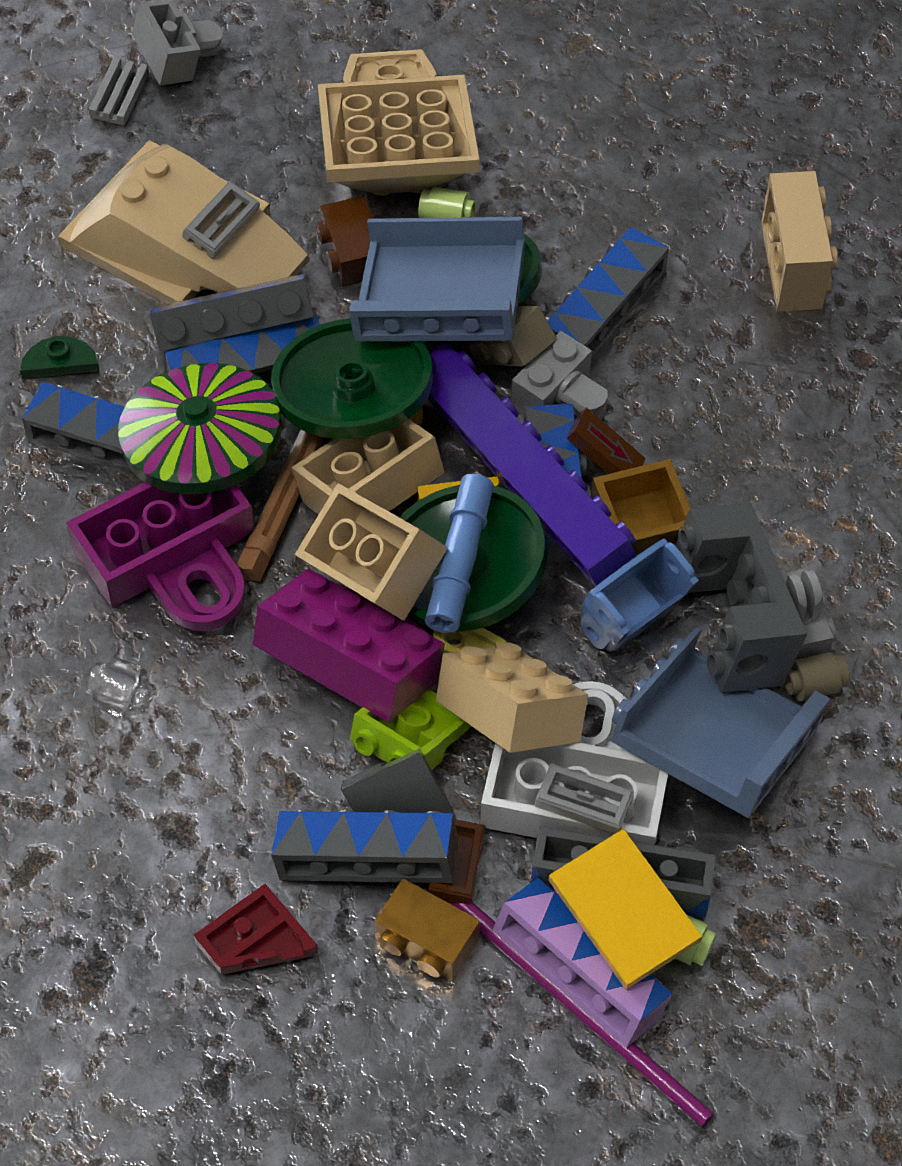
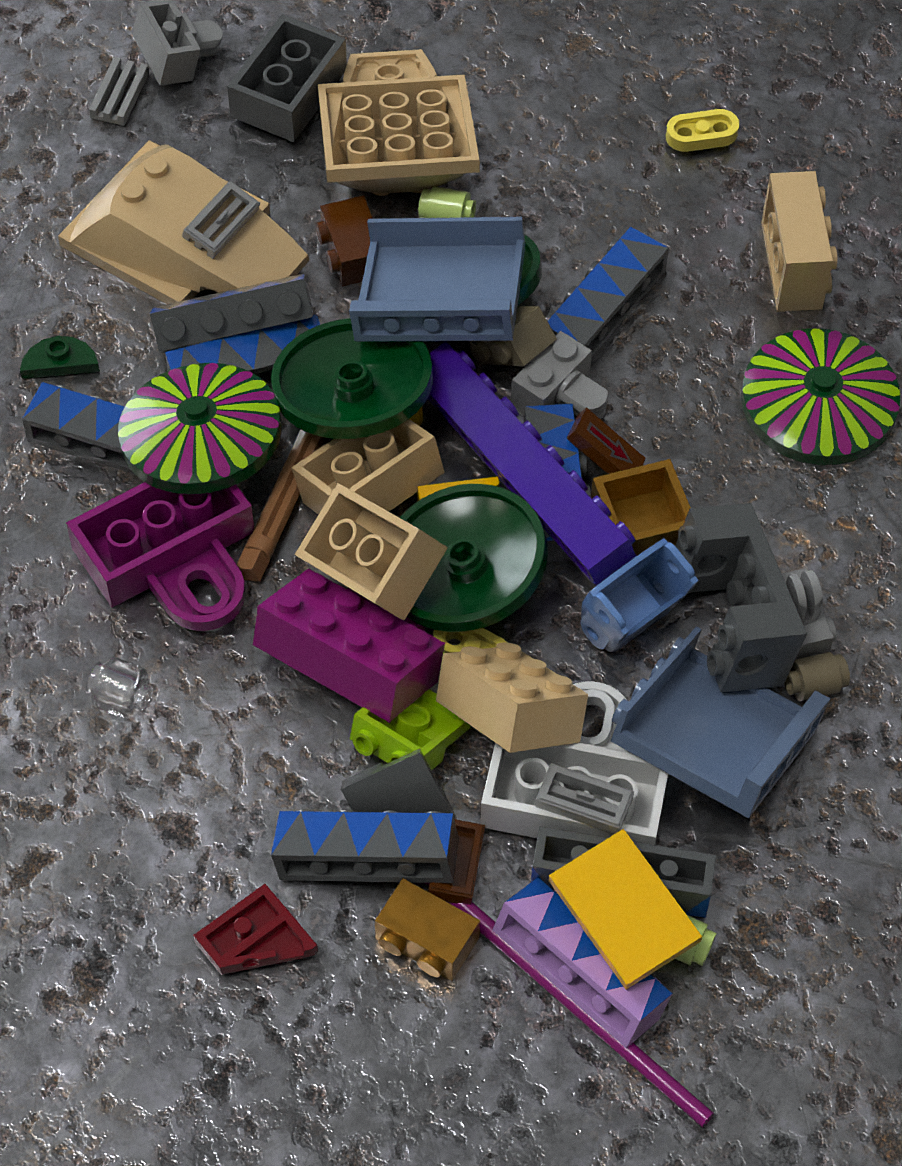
(282, 77): none -> dark grey brick
(456, 565): medium blue piece -> none
(702, 130): none -> light yellow plate
(820, 396): none -> dish

